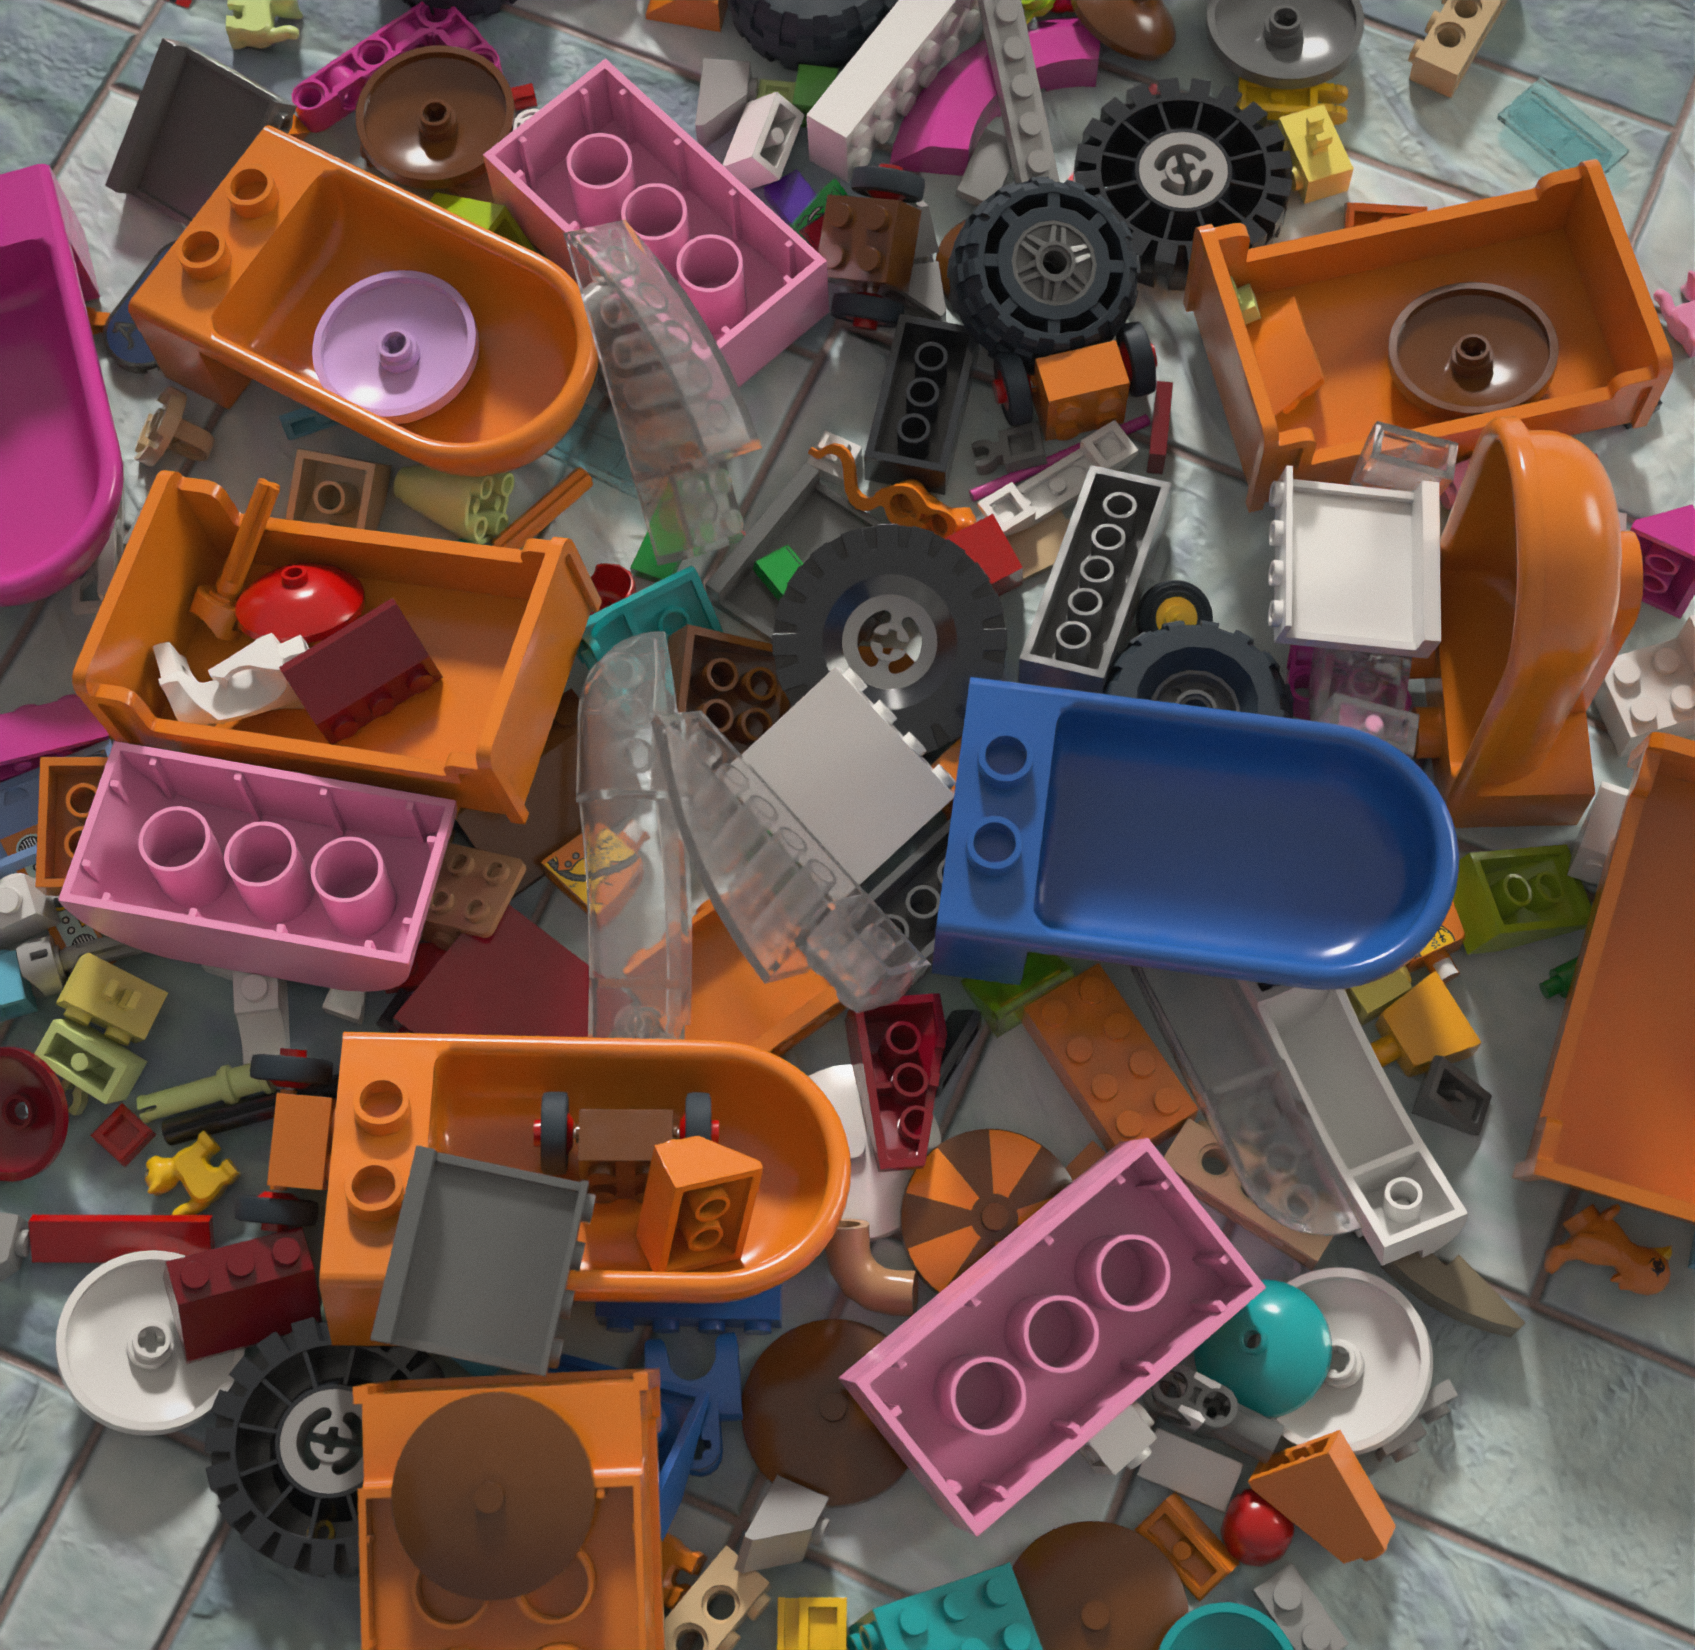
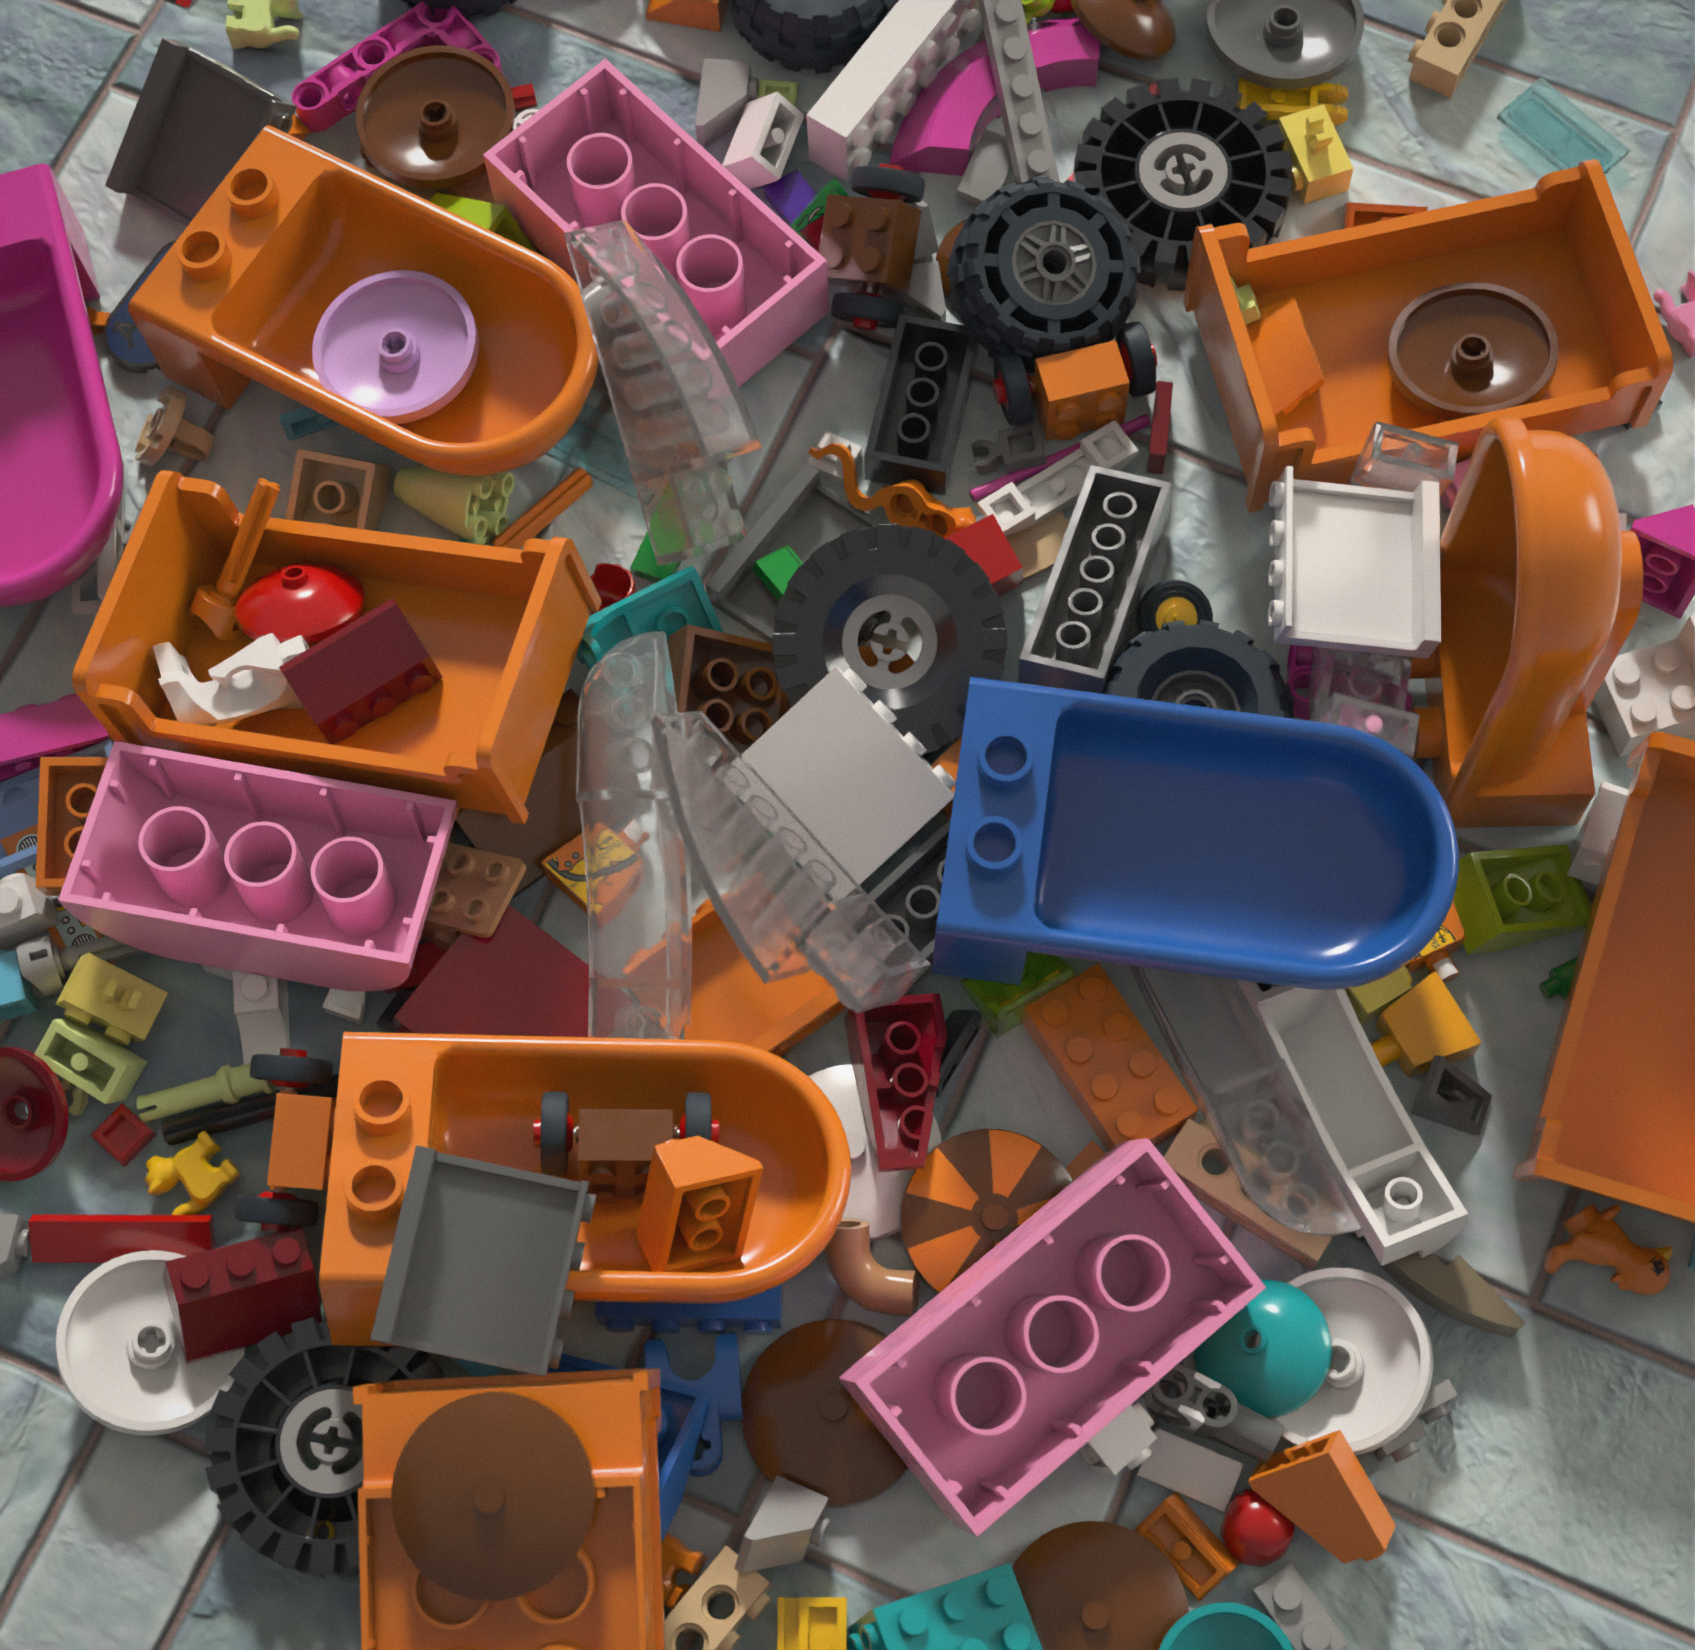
(810, 86): bright green brick -> none

